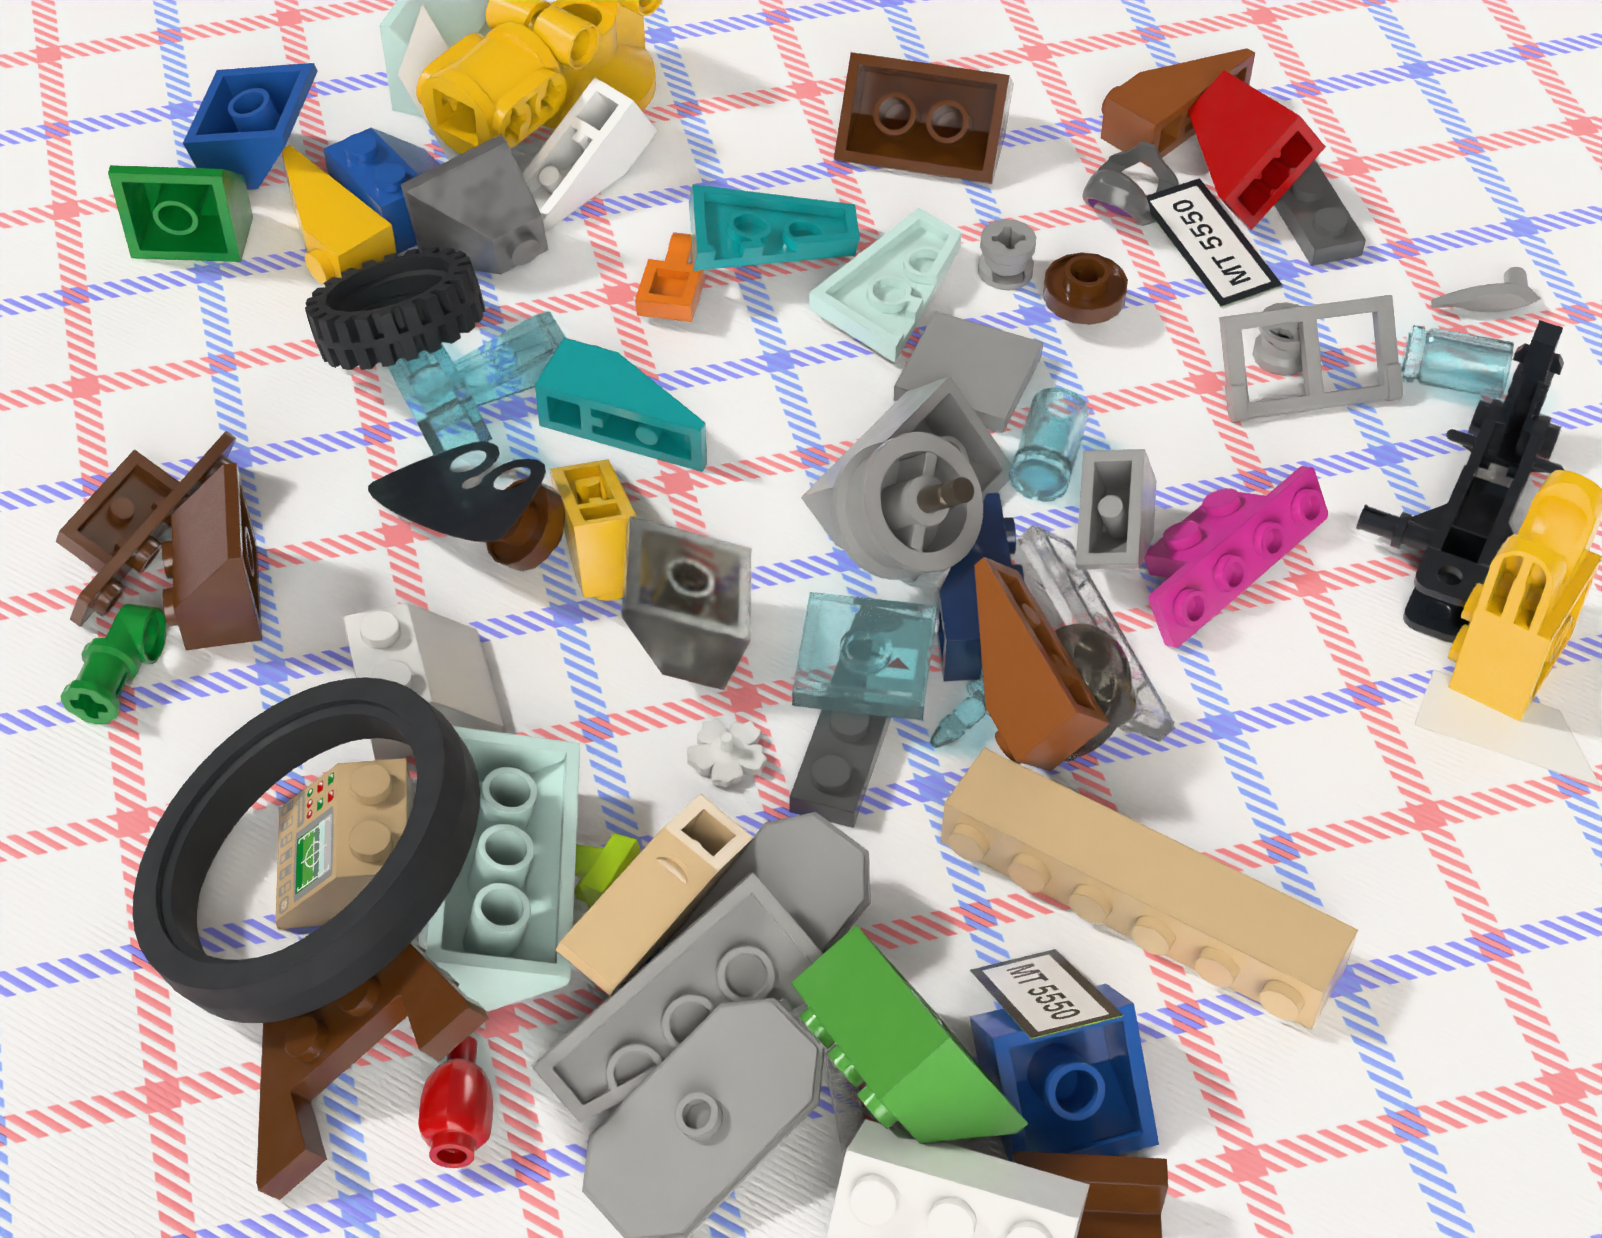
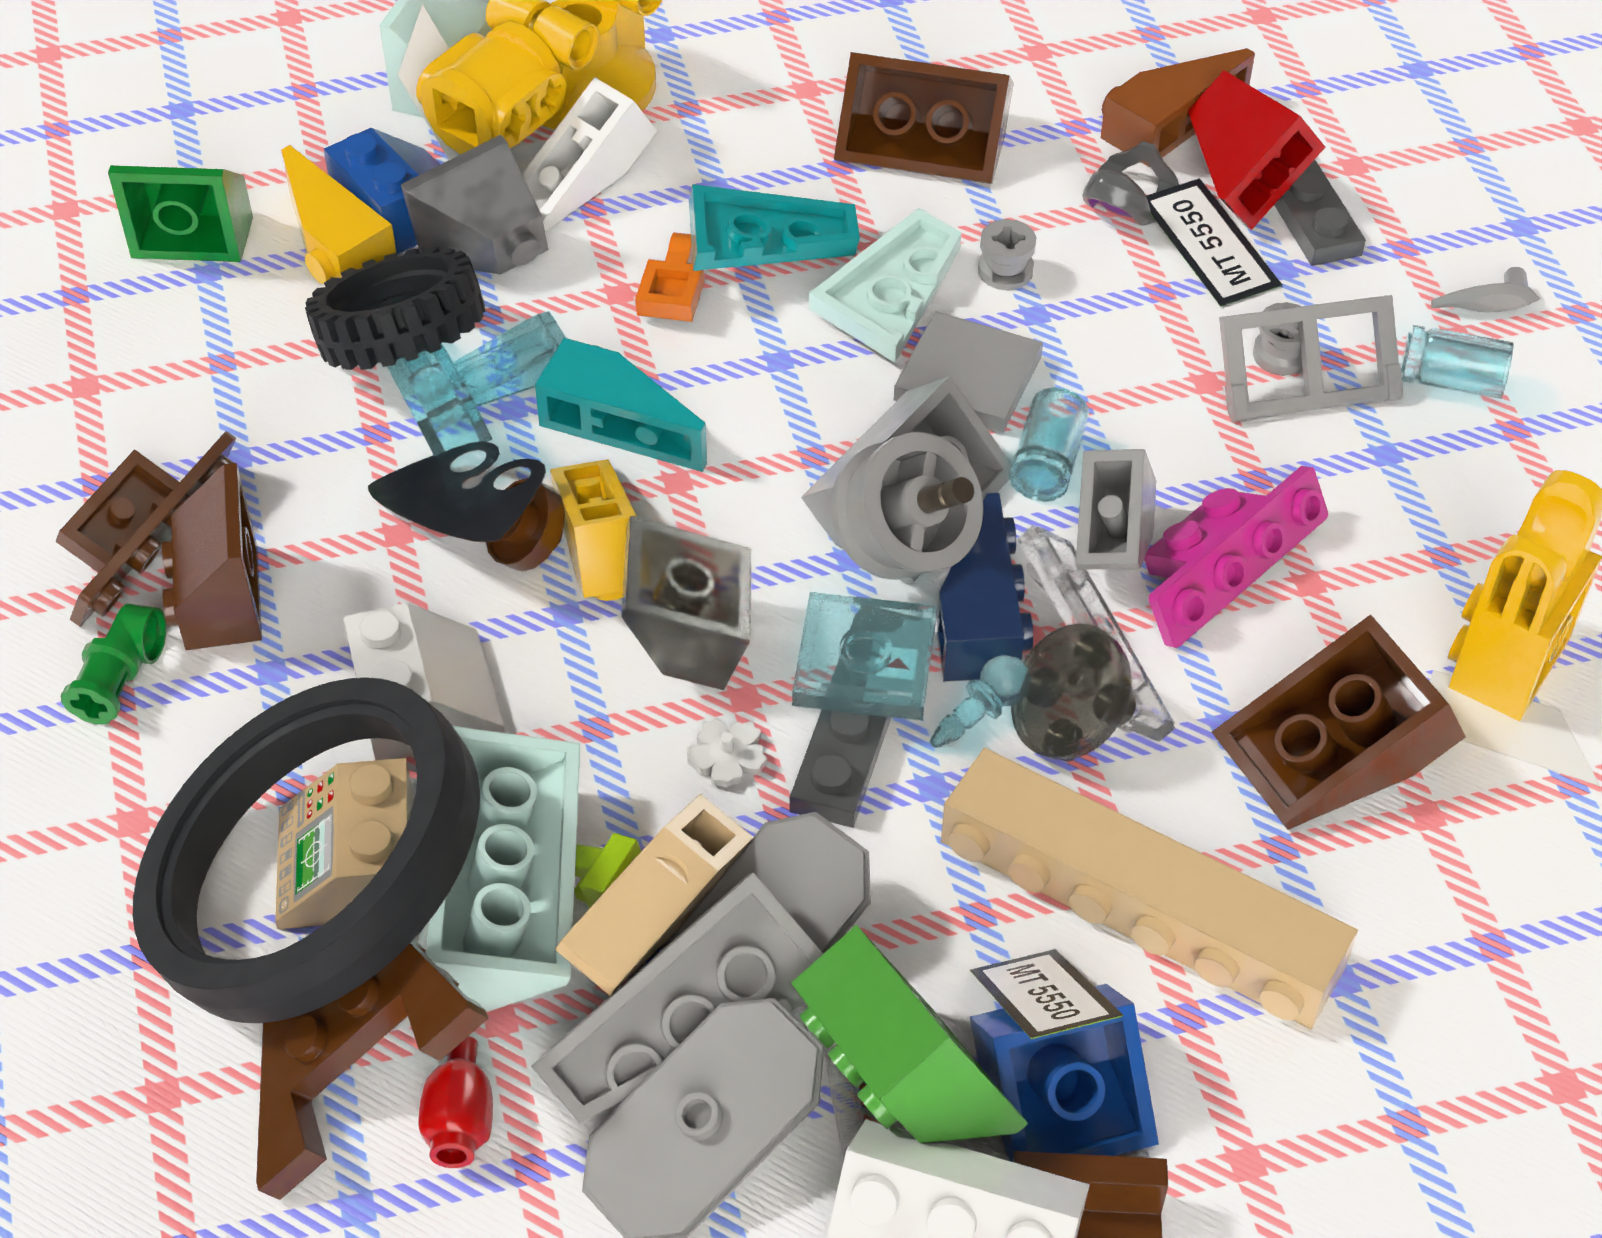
(248, 118): blue slope -> none
(1028, 676): dark orange slope -> none
(1085, 288): reddish brown plate -> none
(1340, 727): none -> reddish brown slope
(1474, 524): black piece -> none

